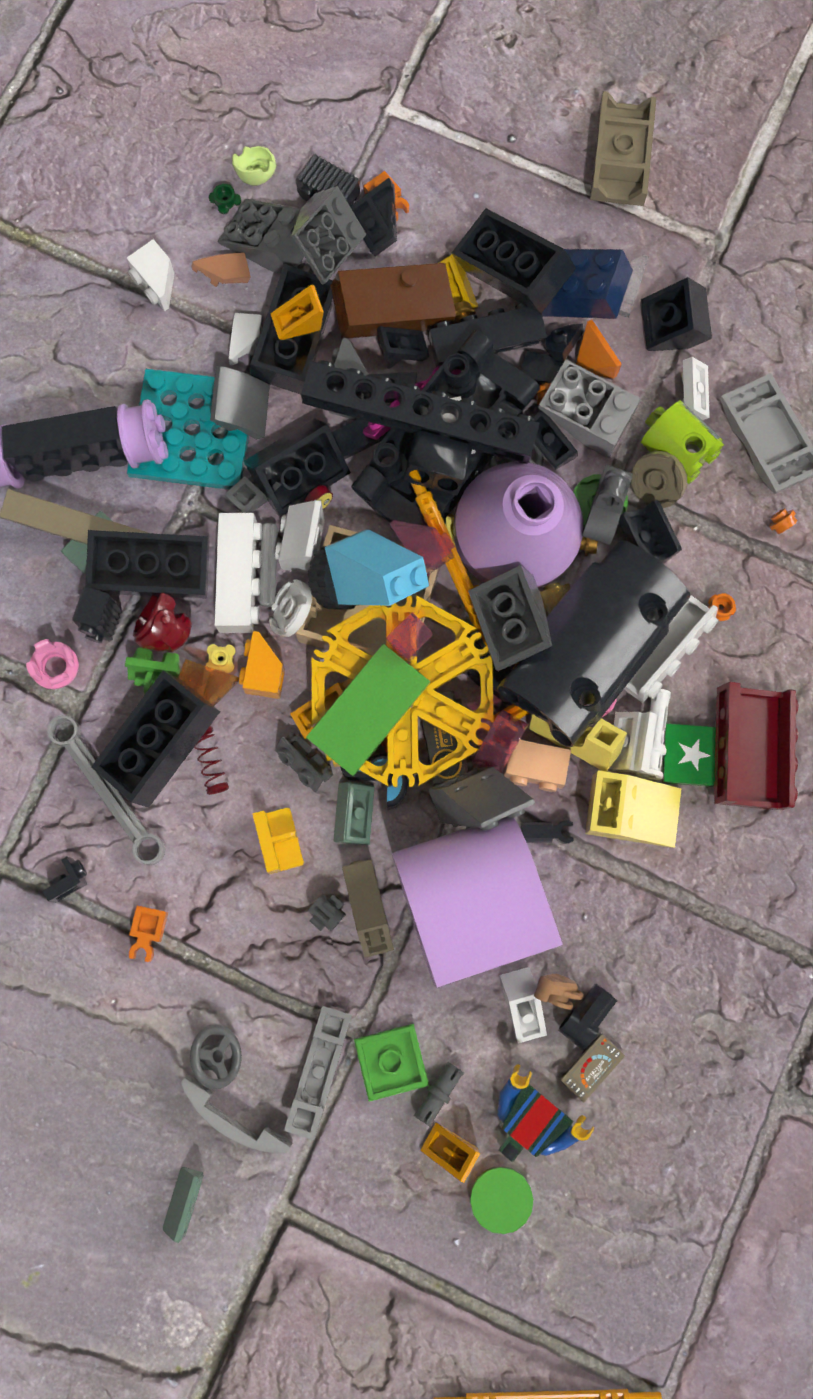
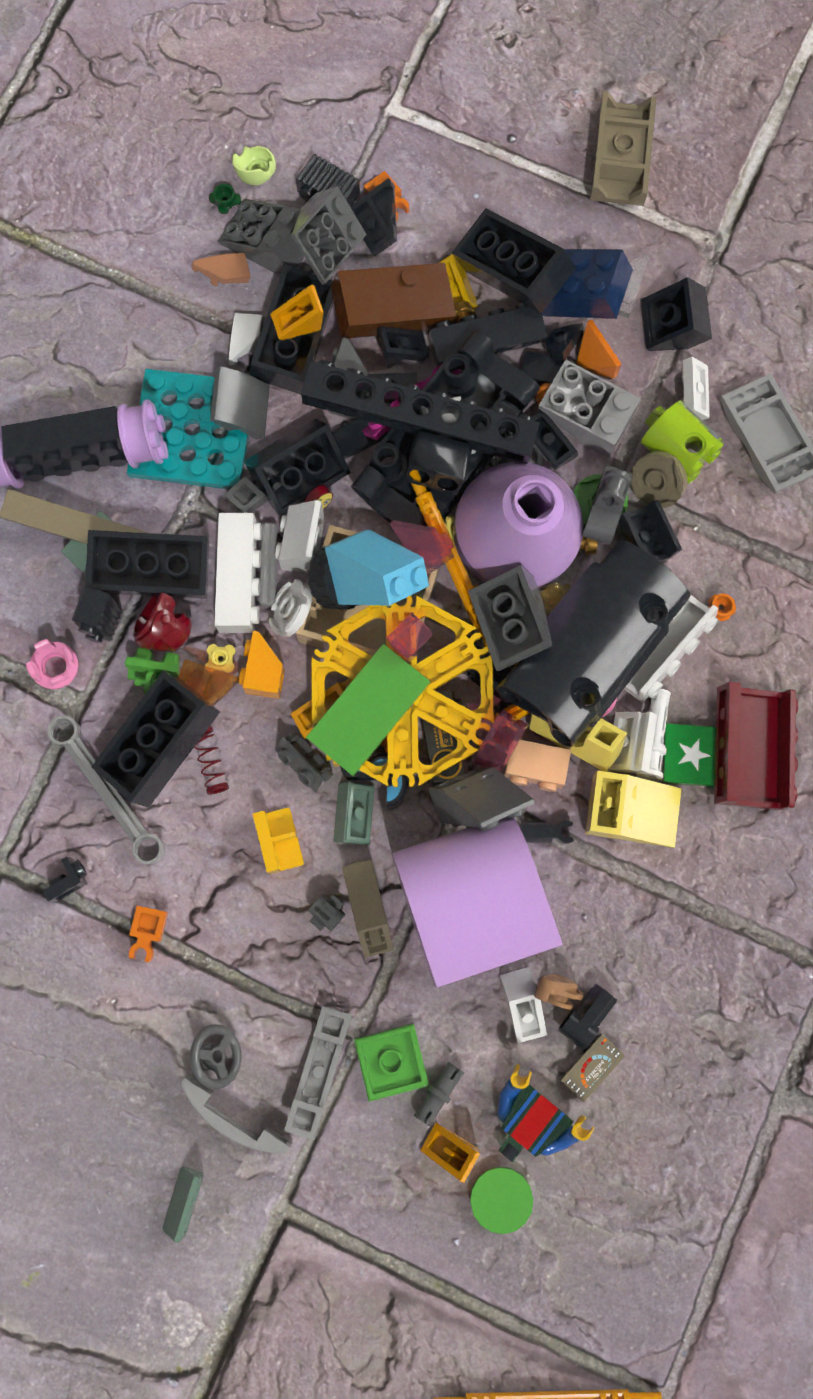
(154, 271): white slope -> none
(783, 520): orange plate -> none

